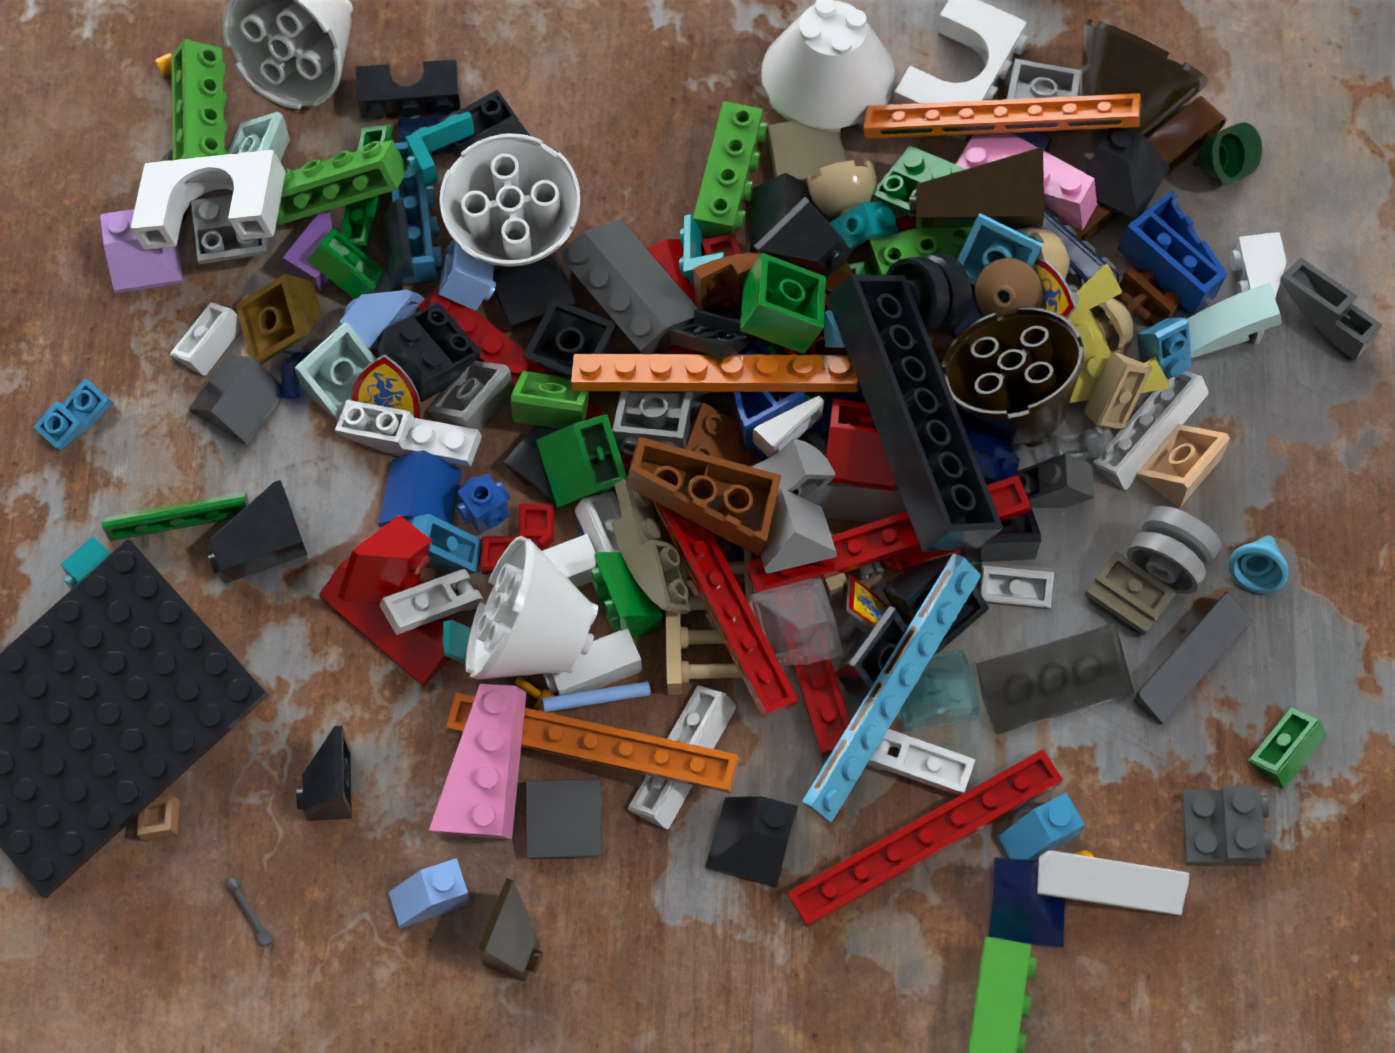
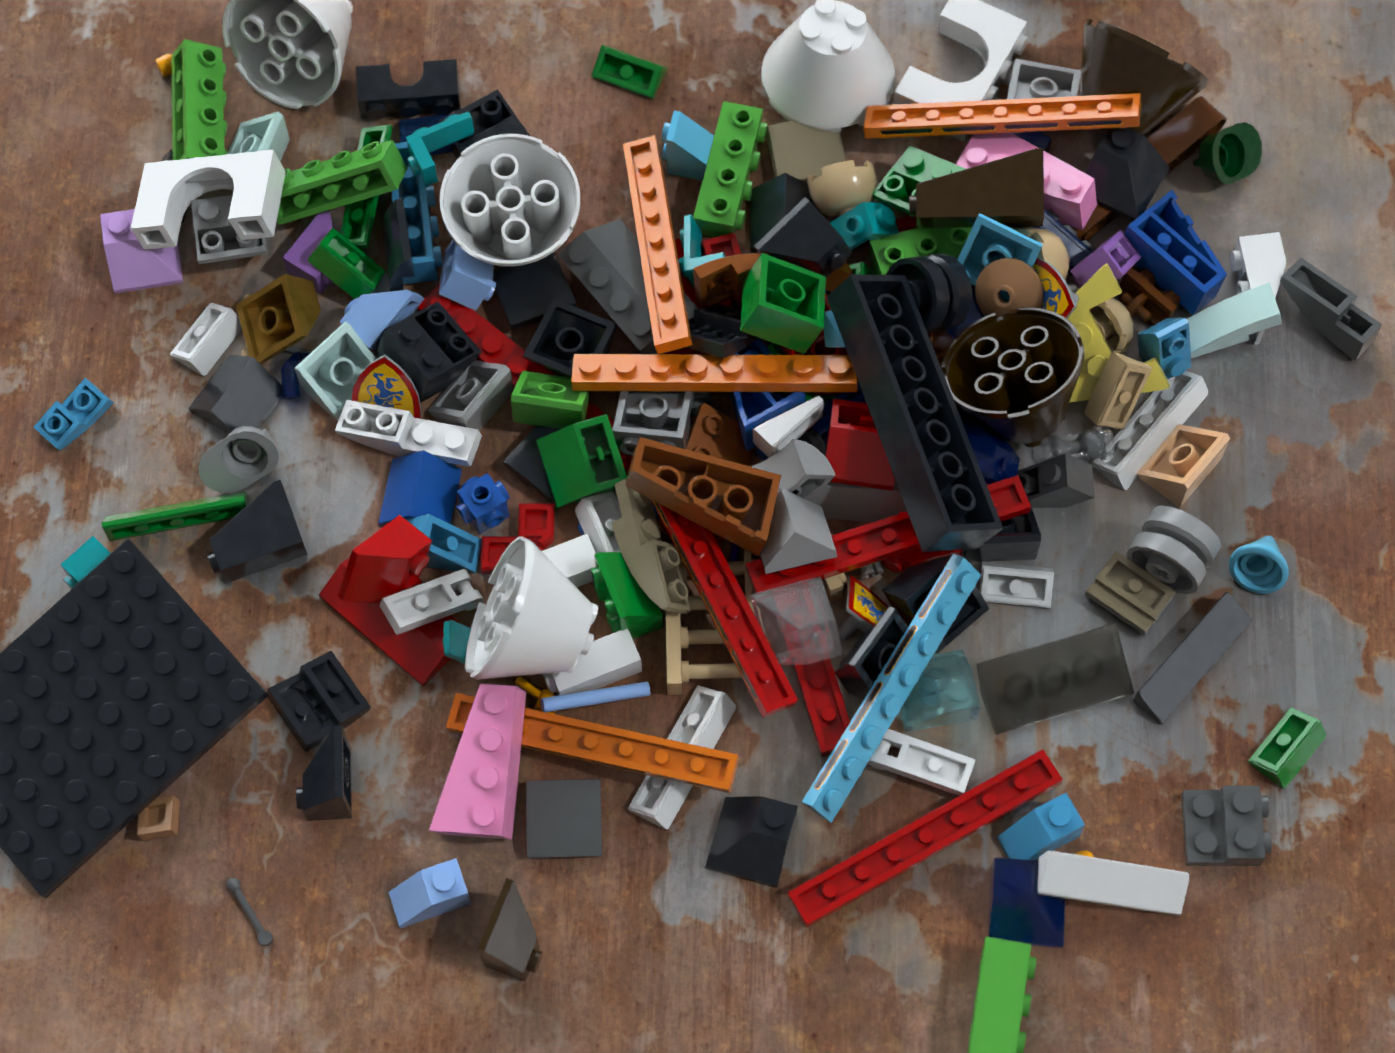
(238, 460): none -> light grey piece
(318, 700): none -> black slope
(628, 71): none -> green slope
(657, 245): none -> plate
(686, 147): none -> medium azure slope
(1115, 251): none -> medium lavender slope

